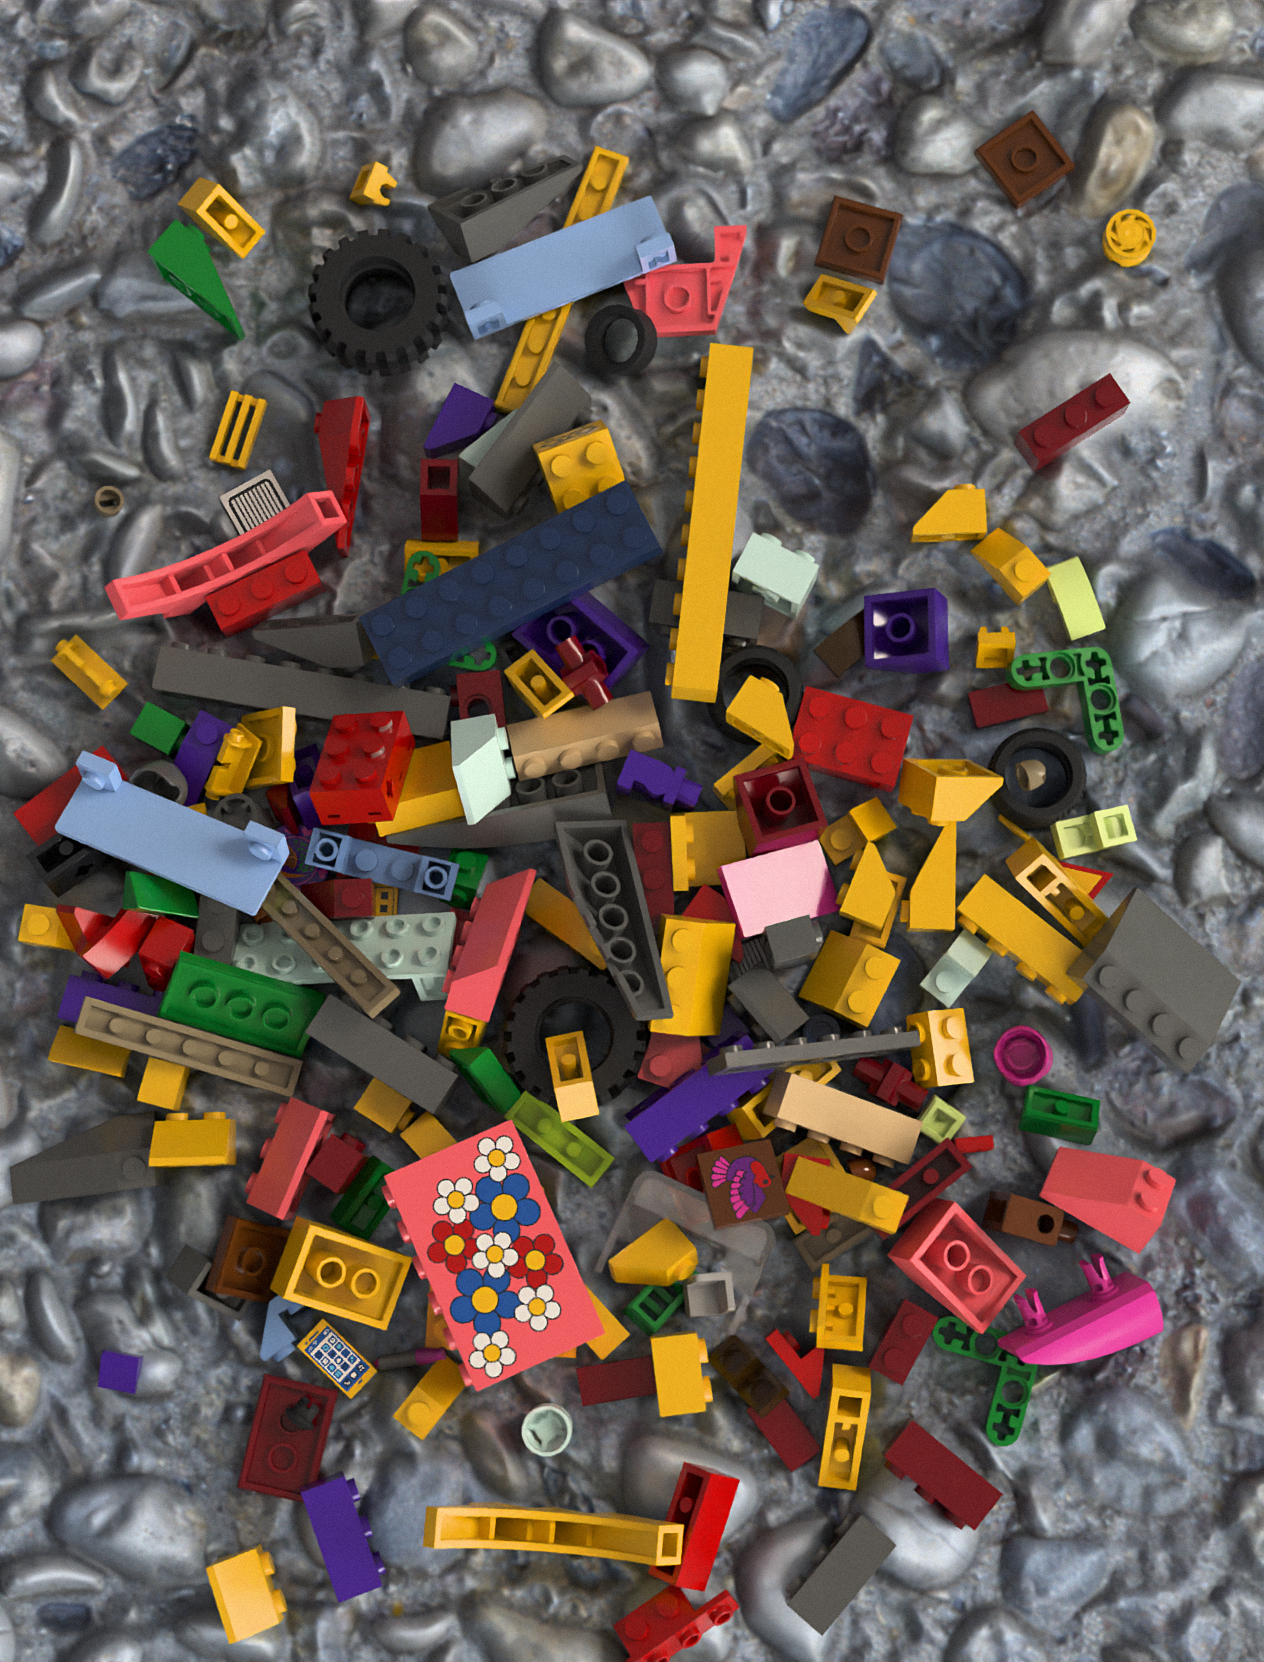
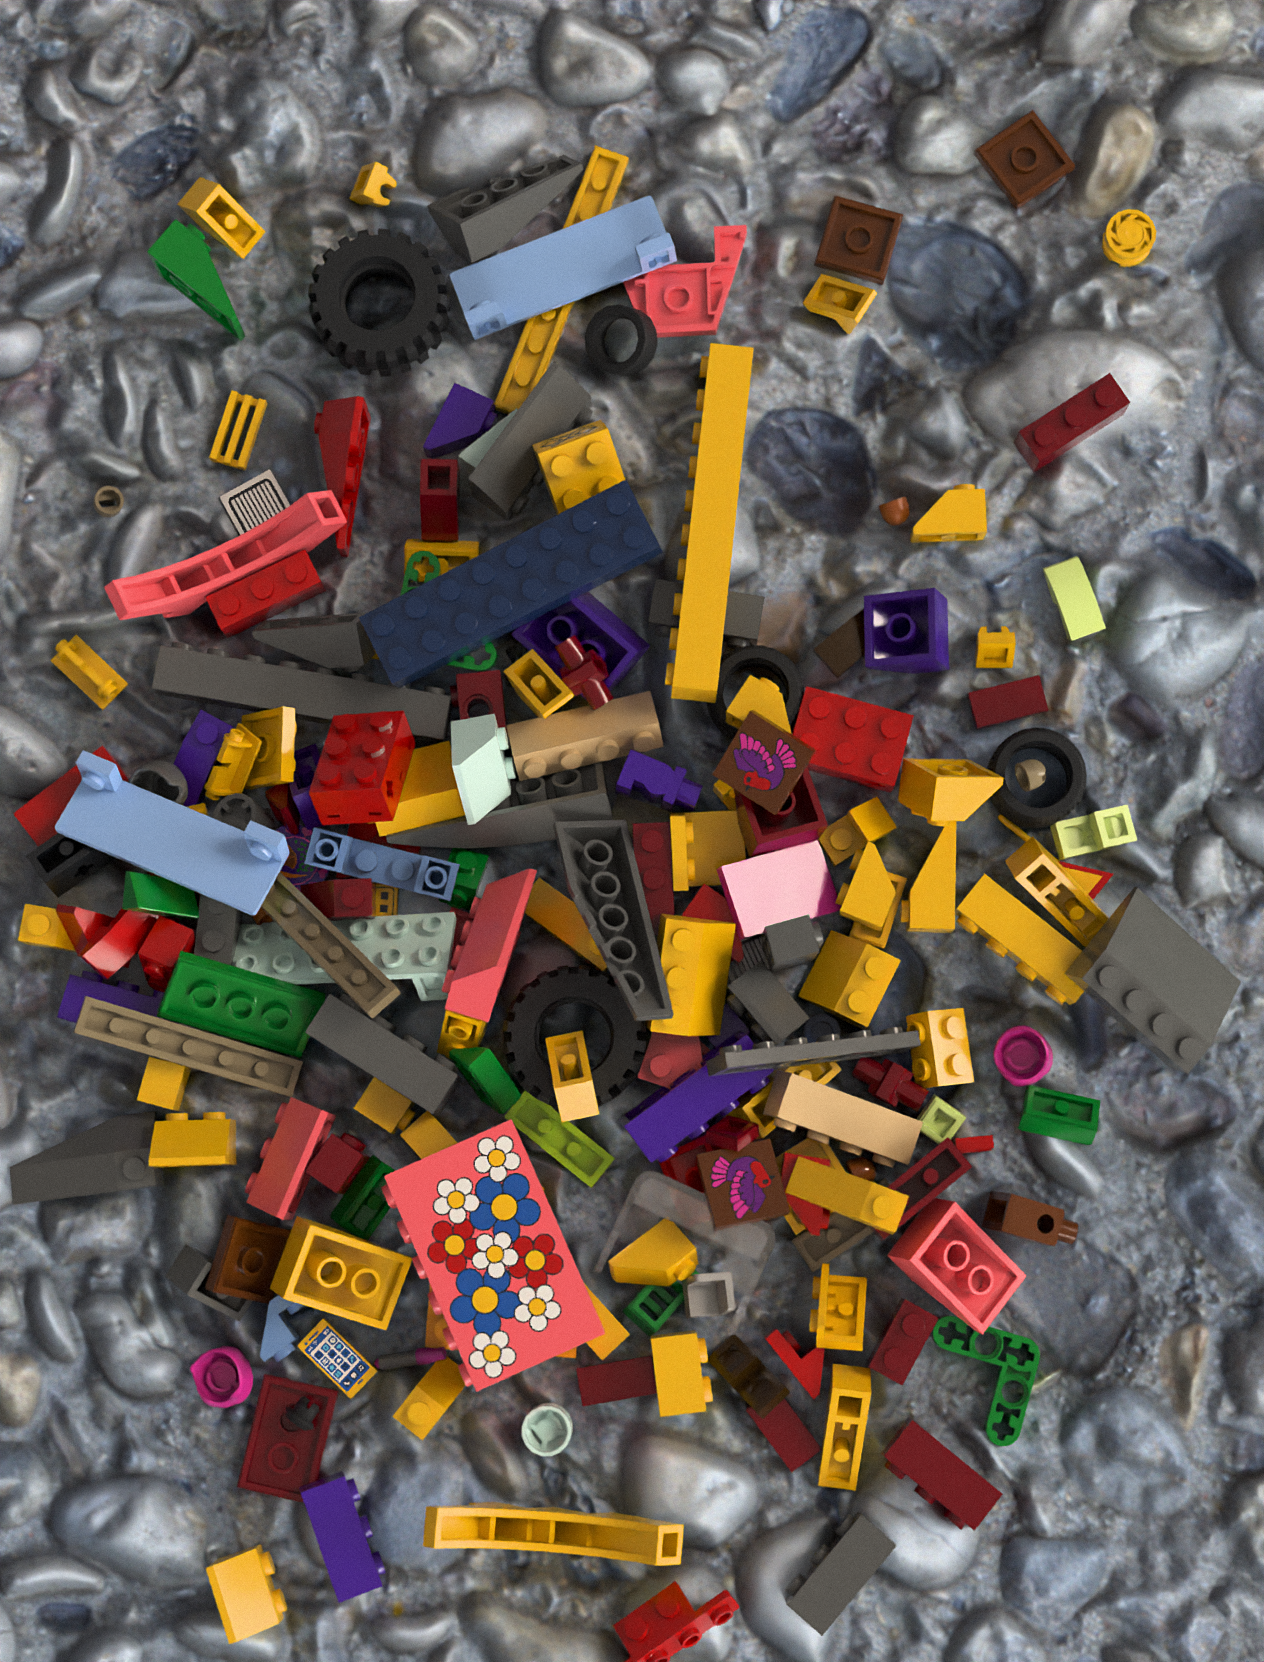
(88, 1053): yellow slope -> none
(119, 1370): dark purple slope -> none
(160, 730): green brick -> none
(222, 1377): none -> dark pink hair
(703, 1507): red brick -> none
(732, 1133): none -> dark red tile
(764, 762): none -> tile
(775, 574): light aqua brick -> none
(895, 511): none -> dark orange hinge
(956, 968): light aqua slope -> none
(1011, 565): yellow slope -> none
(1078, 675): green beam -> none
(1089, 1326): dark pink piece -> none
(1109, 1193): coral slope -> none

